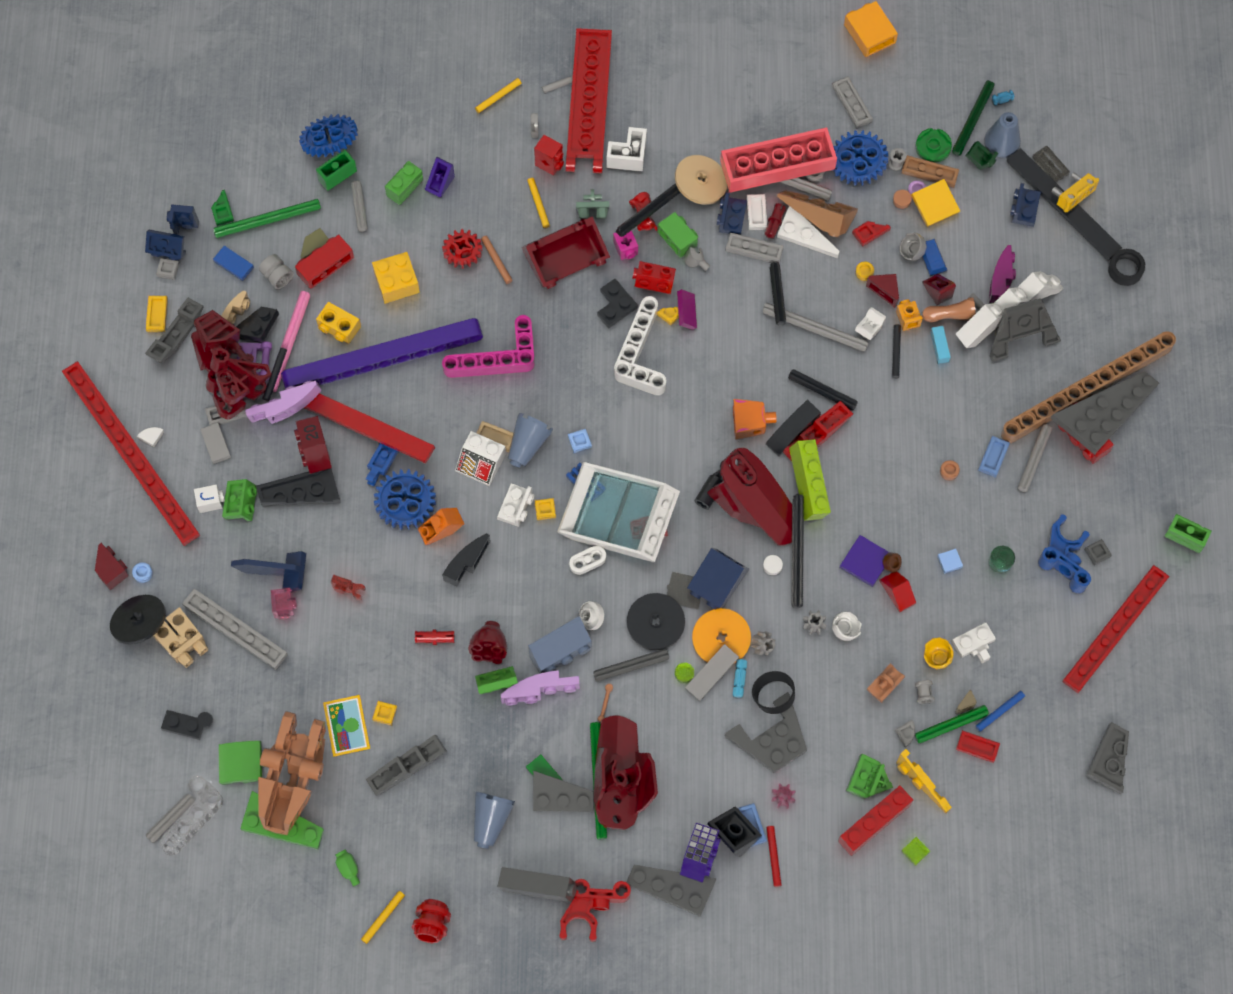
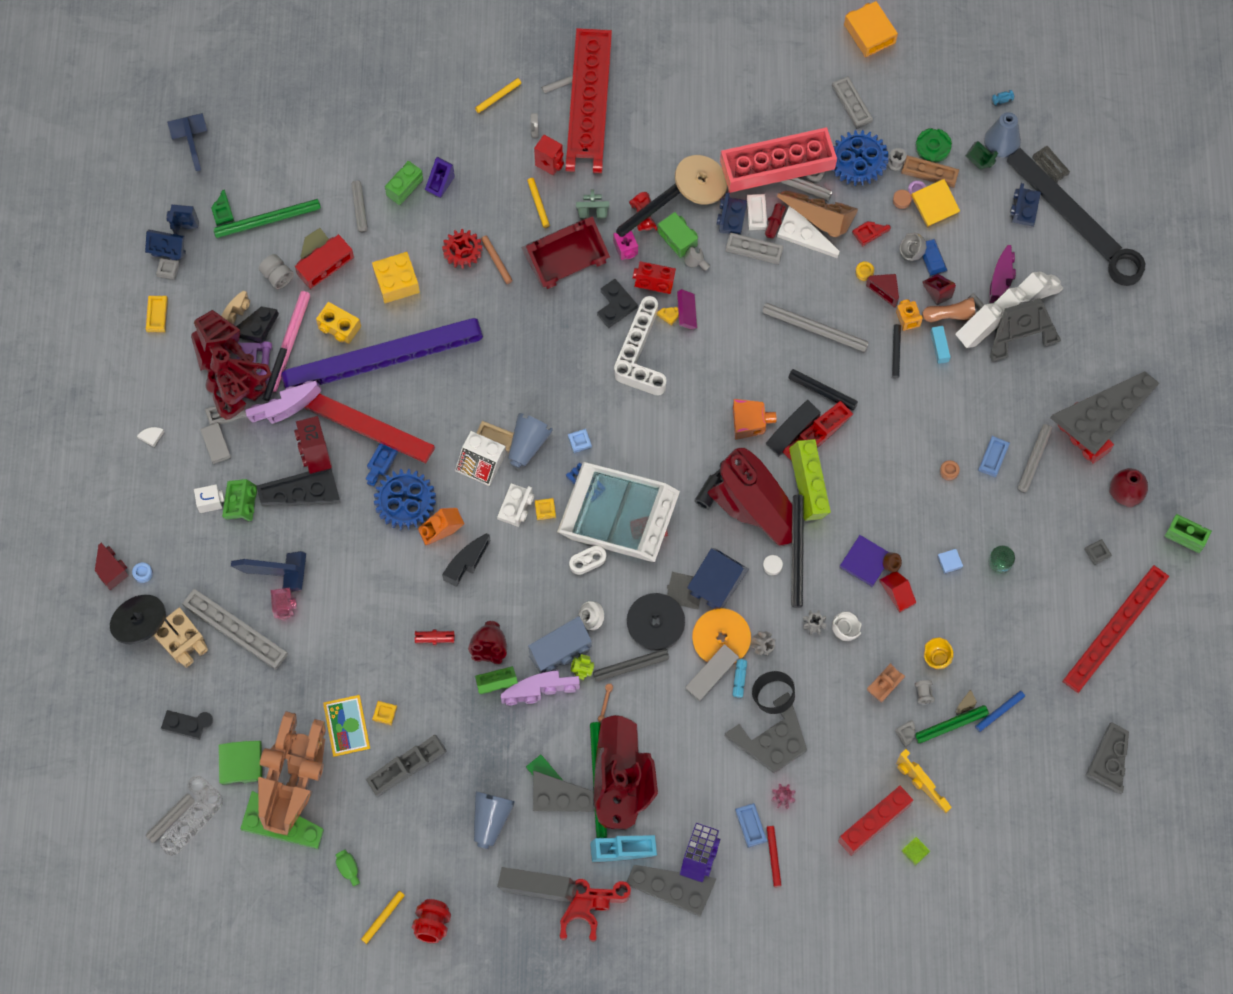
(131, 453): red plate -> none
(176, 332): dark grey slope -> none
(187, 127): none -> dark blue piece
(233, 263): blue tile -> none
(336, 170): green brick -> none
(341, 131): blue gear -> none
(344, 585): clear red plate -> none
(496, 357): dark pink beam -> none
(582, 666): none -> lime gear
(623, 848): none -> medium azure slope
(630, 154): white brick -> none
(684, 673): clear neon green tile -> none
(735, 831): black slope -> none
(777, 291): black axle -> none
(868, 778): bright green slope -> none
(871, 323): white bracket -> none
(973, 118): dark green axle -> none
(975, 642): white hinge -> none
(978, 746): red tile -> none
(1063, 560): blue piece -> none
(1077, 192): yellow piece -> none
(1094, 380): medium nougat beam -> none
(1129, 487): none -> dark red piece

